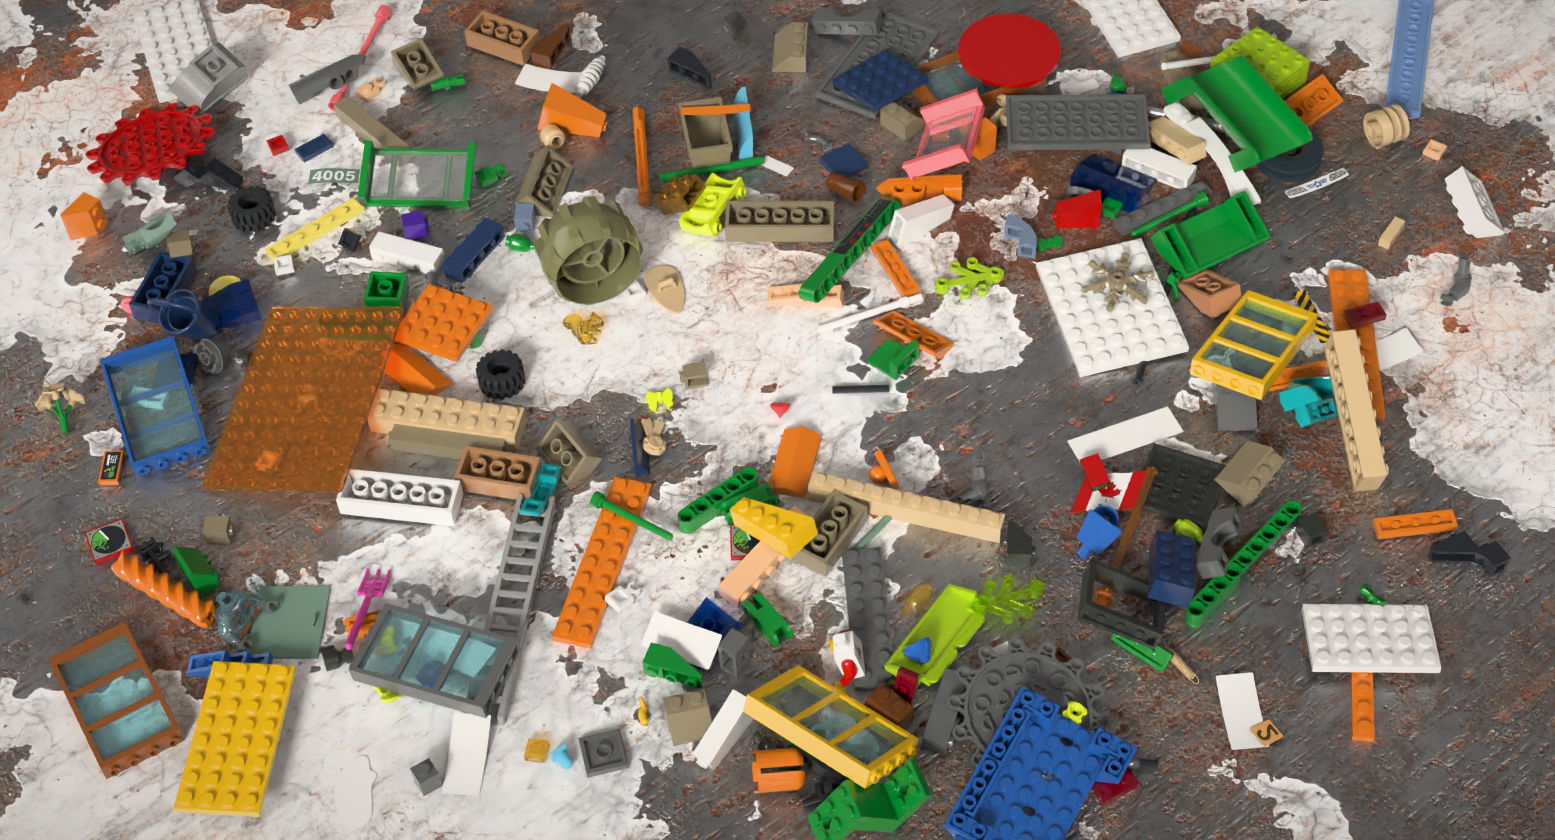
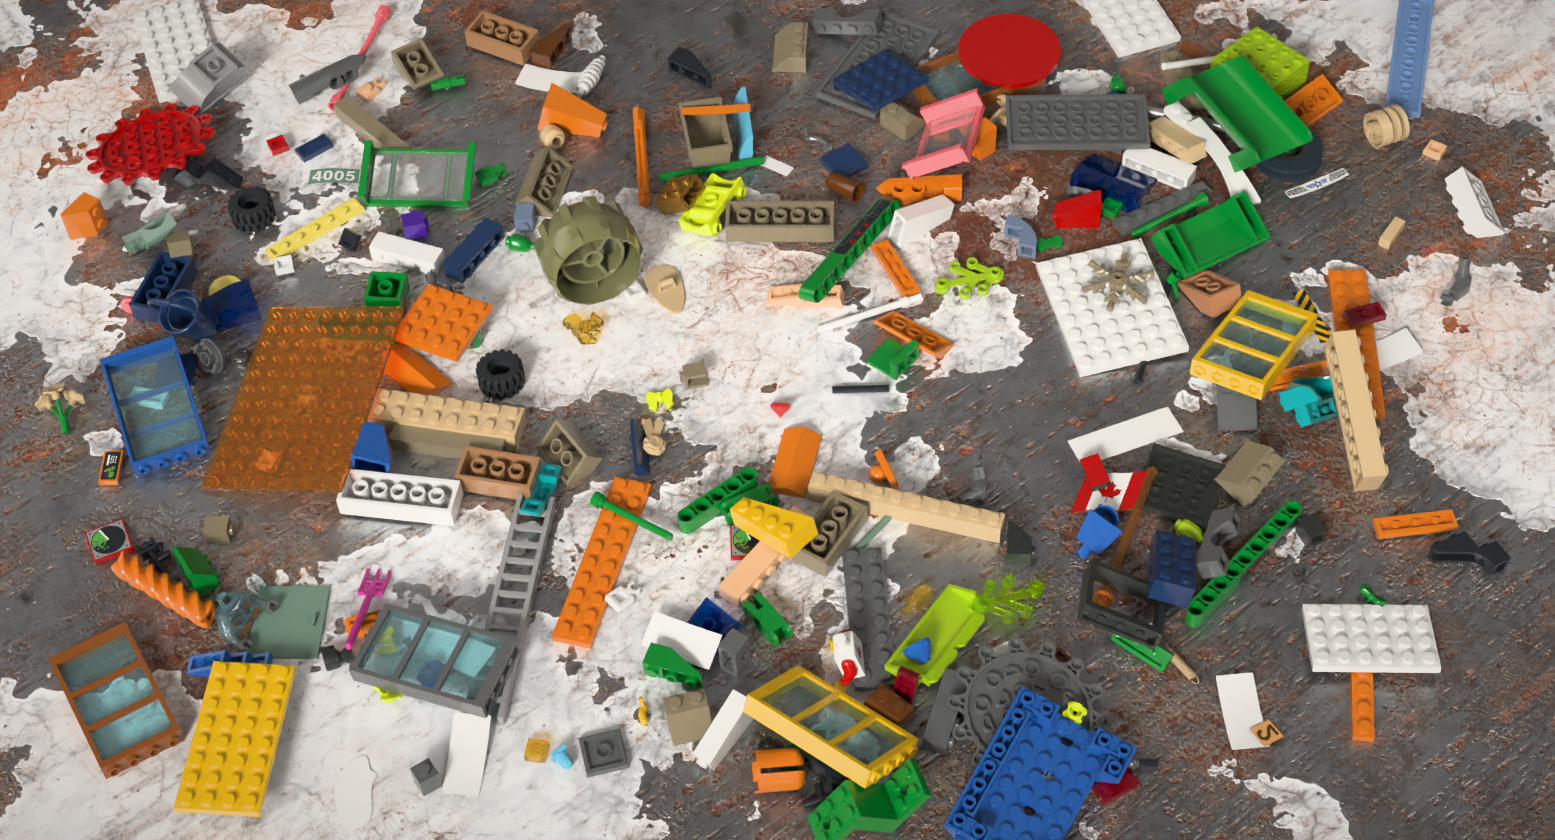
(371, 449): none -> blue slope

